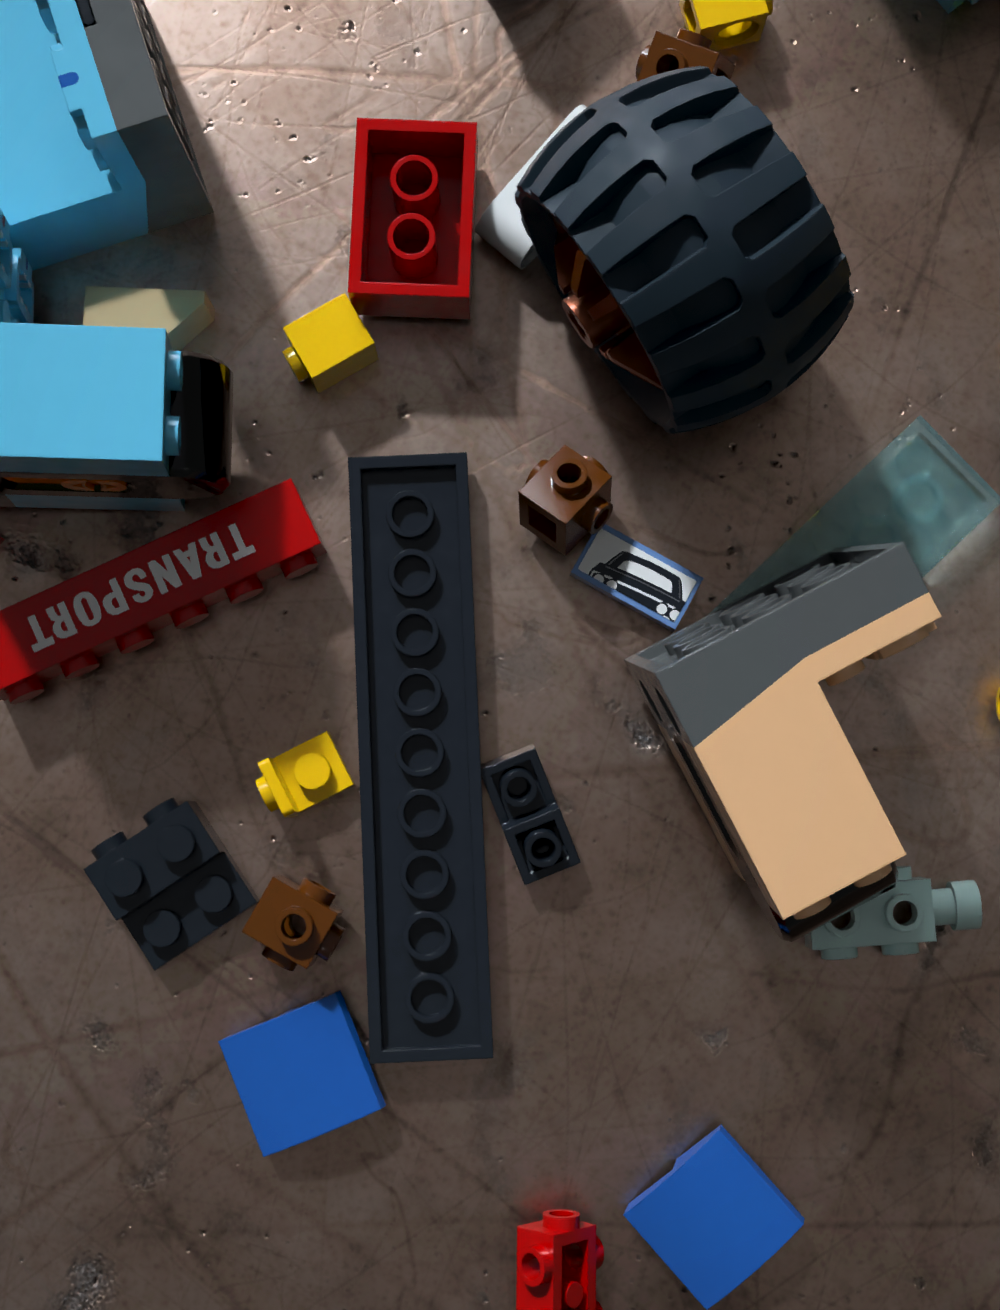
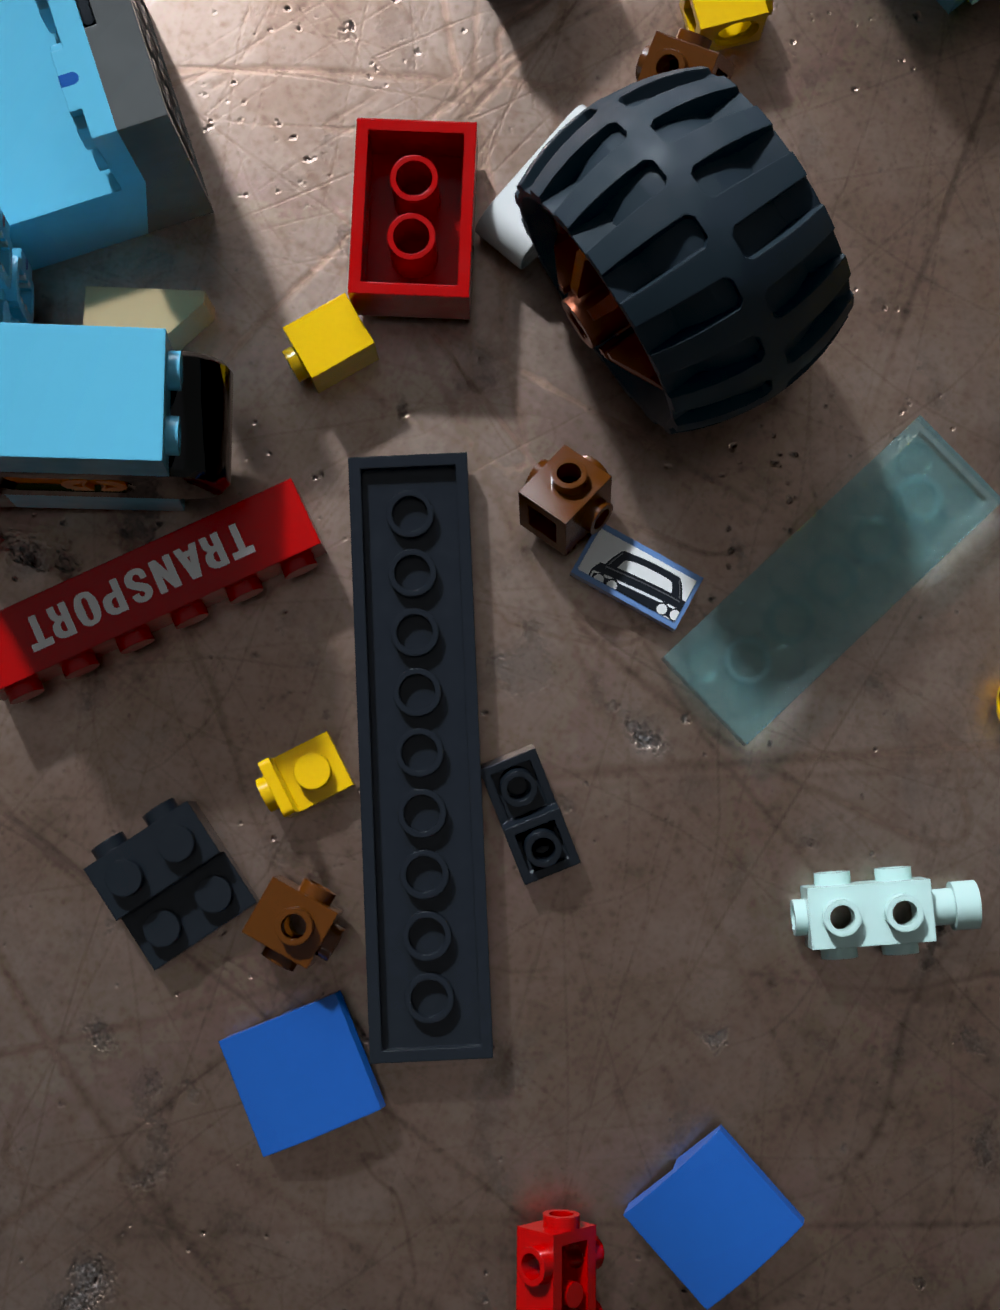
(762, 741): piece -> none

